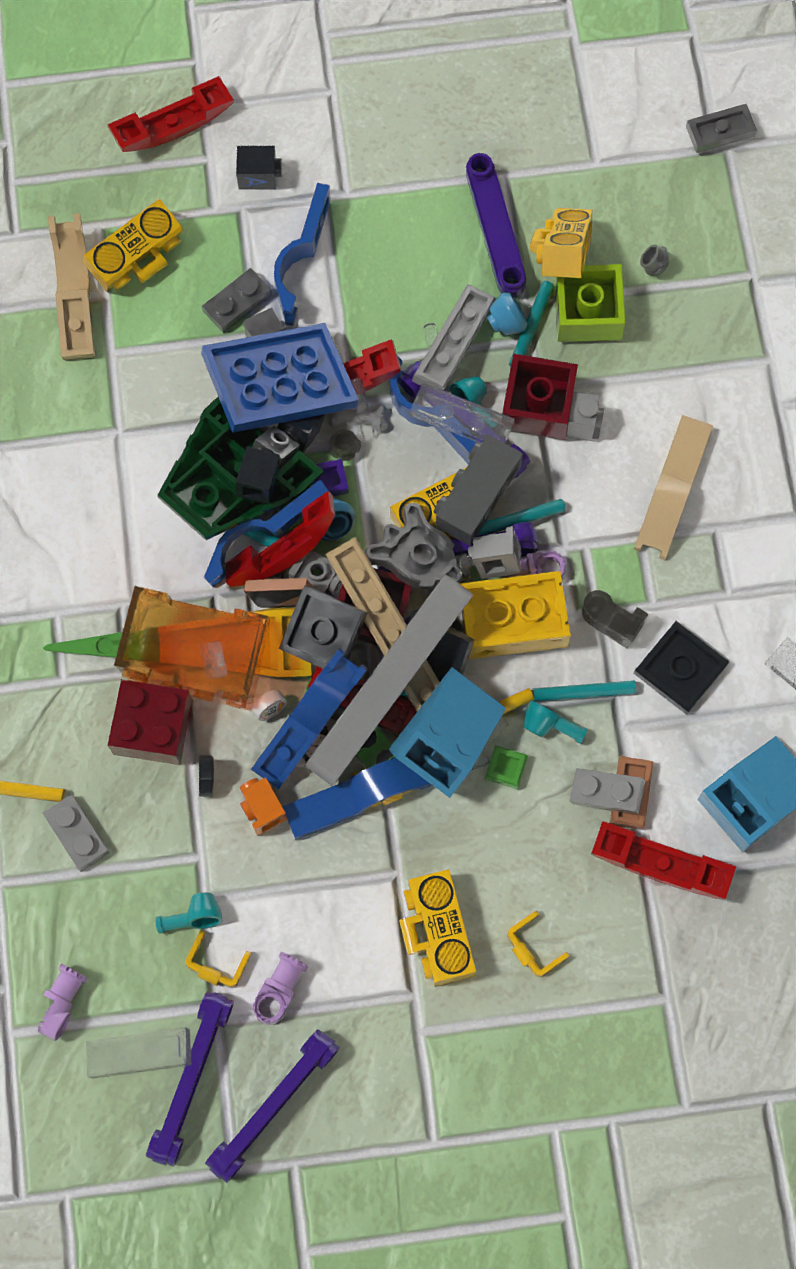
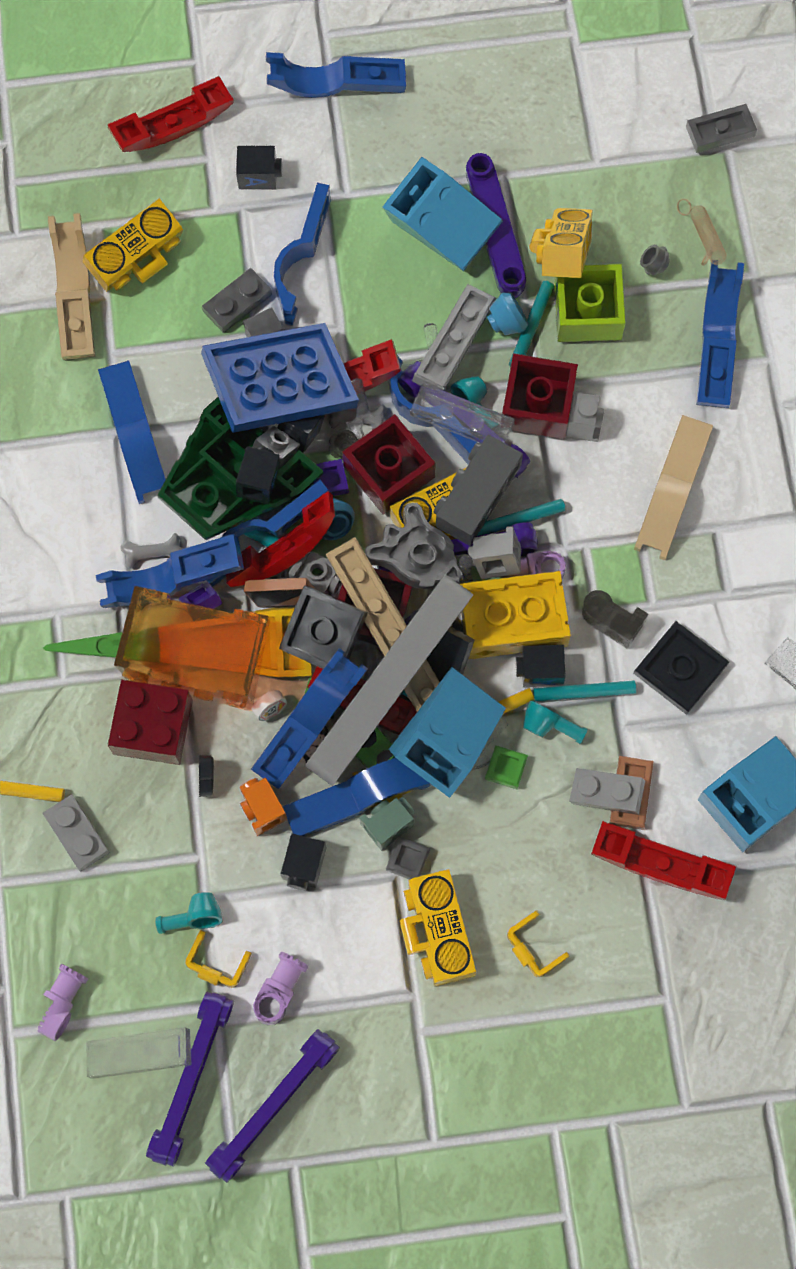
(132, 429): none -> blue piece
(135, 552): none -> light grey piece
(180, 570): none -> blue piece
(202, 596): none -> dark purple plate
(213, 660): clear tile -> none
(303, 862): none -> black brick
(345, 74): none -> blue piece
(388, 821): none -> sand green brick
(389, 464): none -> dark red brick
(407, 858): none -> flat silver tile
(441, 214): none -> dark azure slope
(541, 666): none -> black brick
(706, 238): none -> tan piece
(719, 336): none -> blue piece

